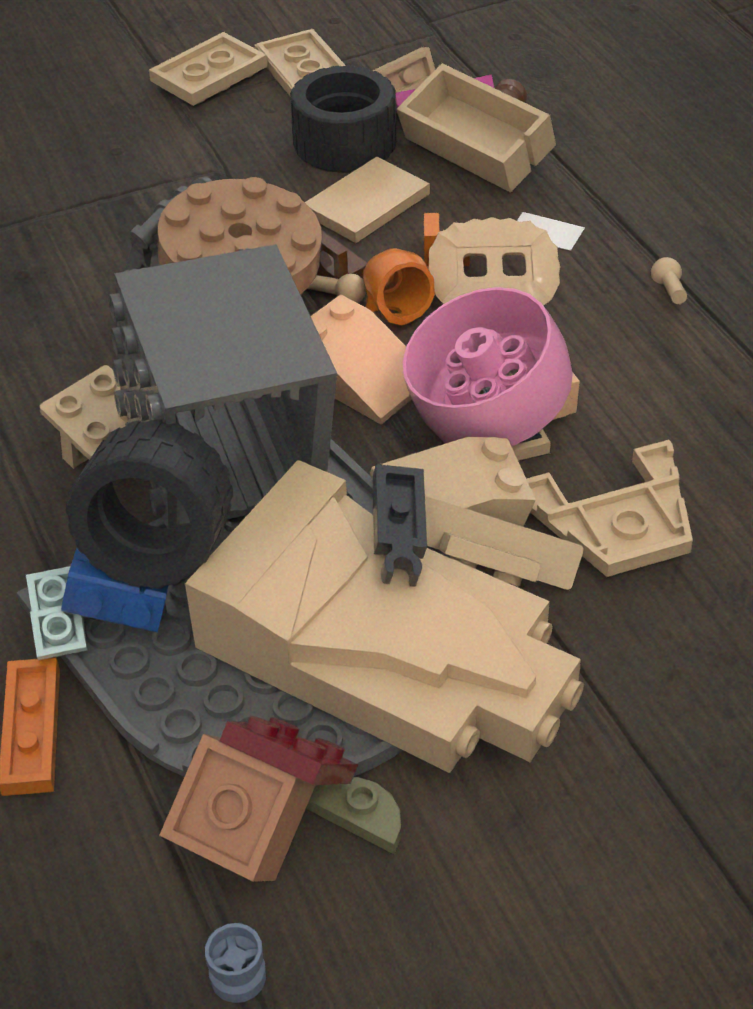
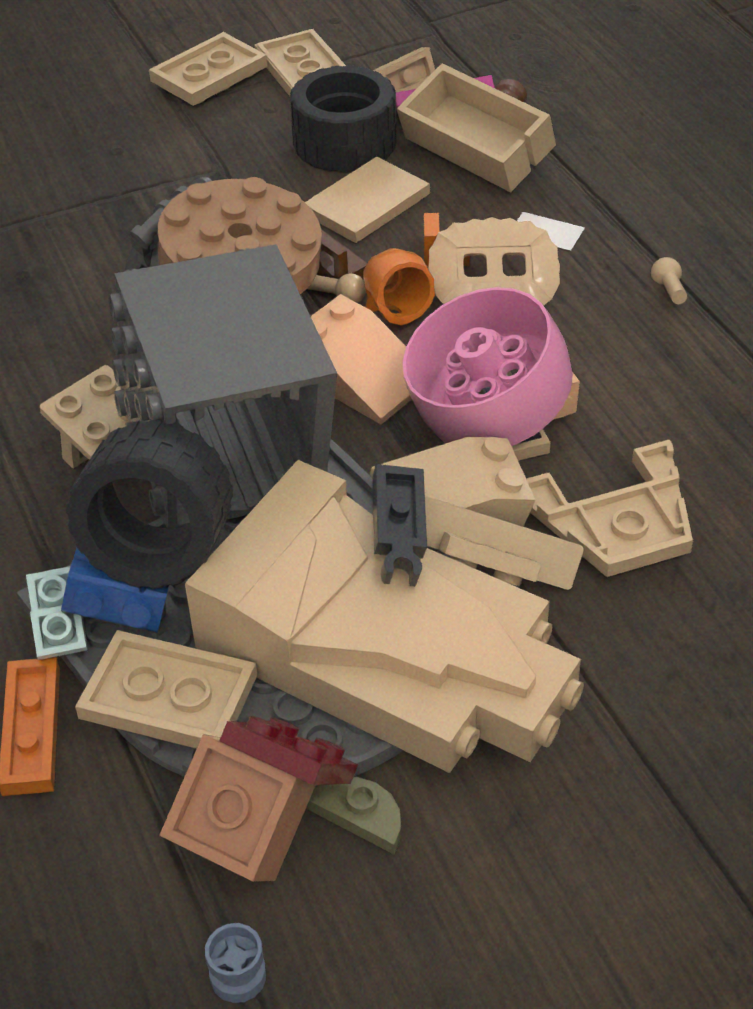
(165, 689): none -> tan plate

